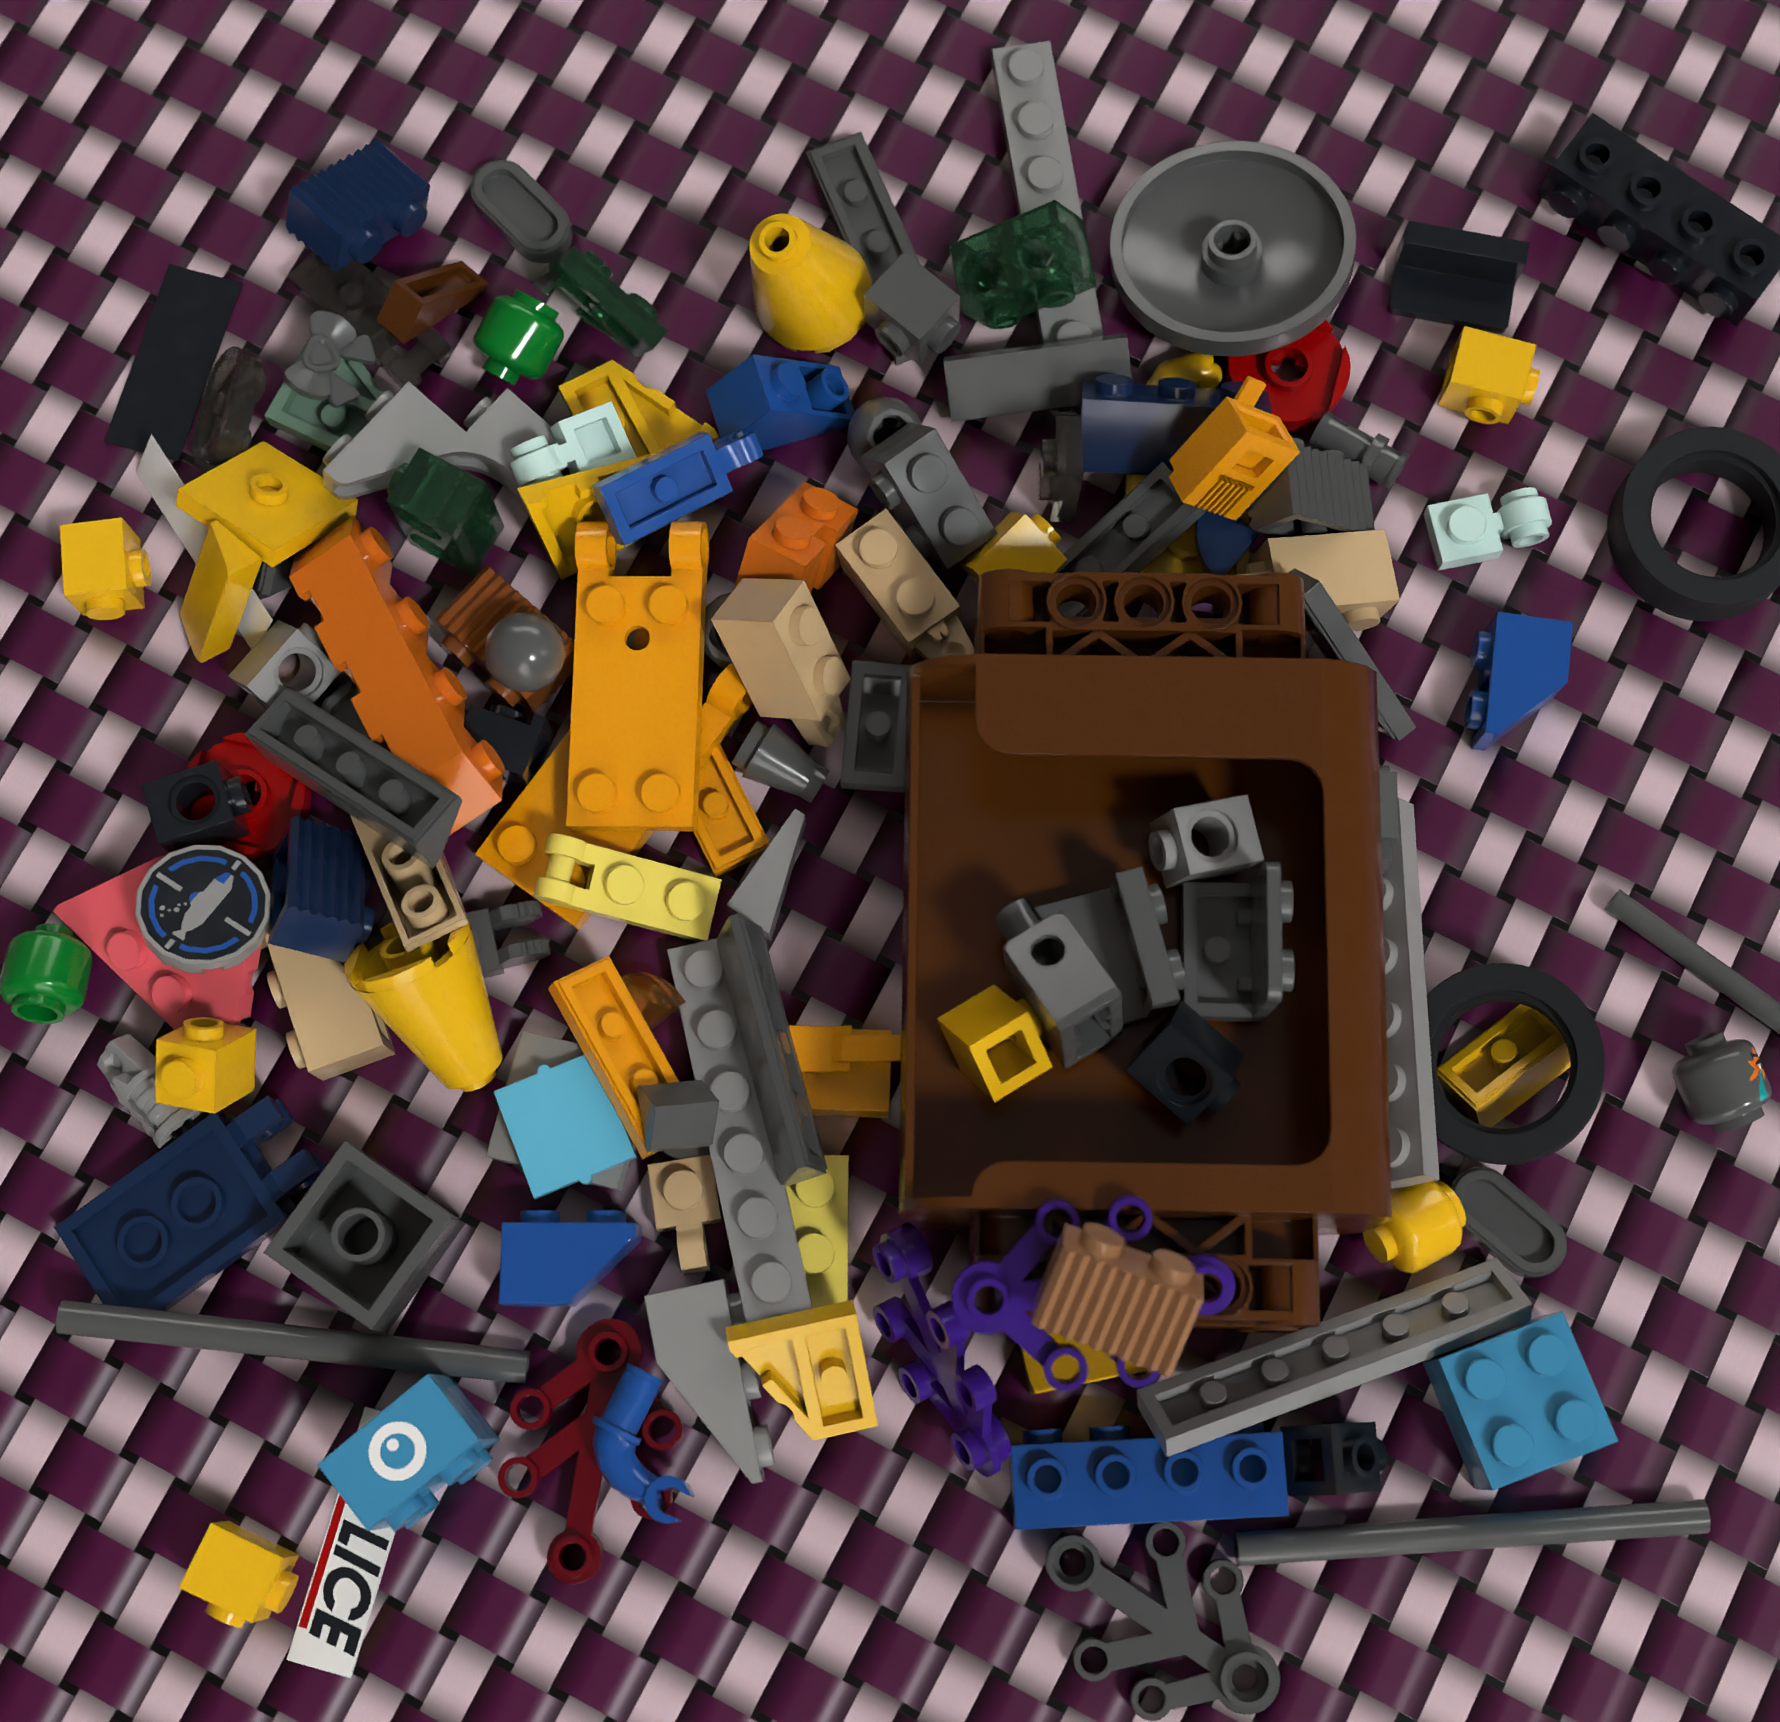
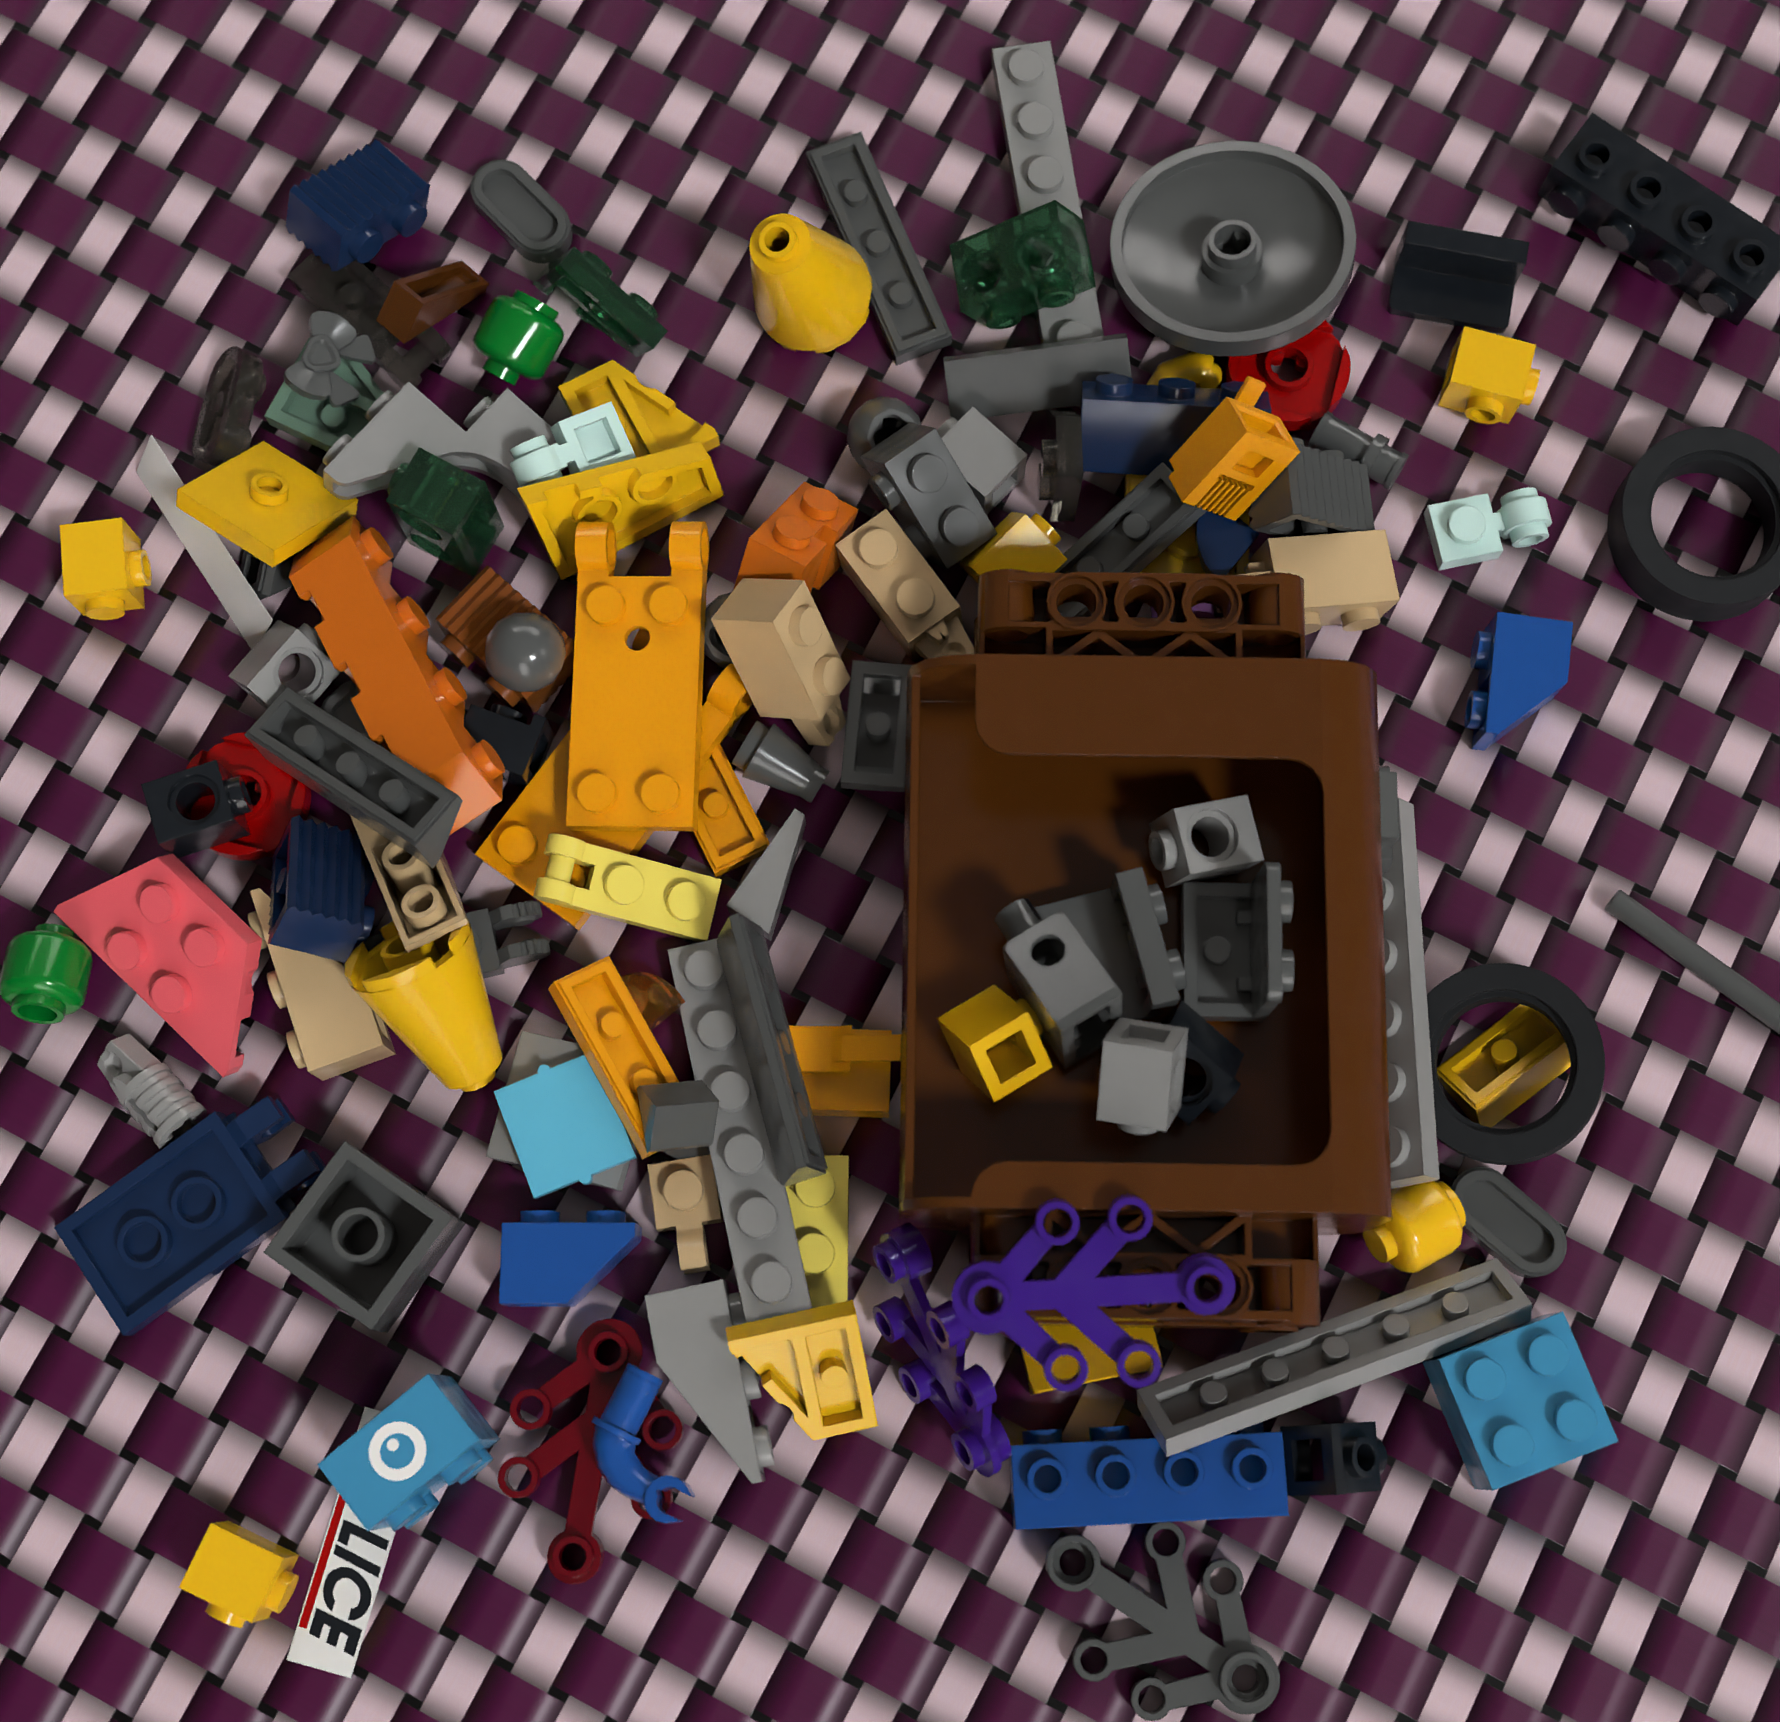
(173, 361): black sticker -> none
(203, 908): tile -> none
(205, 1065): yellow brick -> none
(218, 592): yellow slope -> none
(292, 1341): dark grey piece -> none
(672, 483): blue plate -> none
(780, 400): blue slope -> none
(912, 310): dark grey brick -> none
(984, 456): none -> light grey brick
(1119, 1297): medium nougat brick -> none
(1142, 1075): none -> light grey brick
(1339, 642): dark grey tile -> none
(1471, 1532): dark grey piece -> none
(1722, 1082): dark grey head -> none

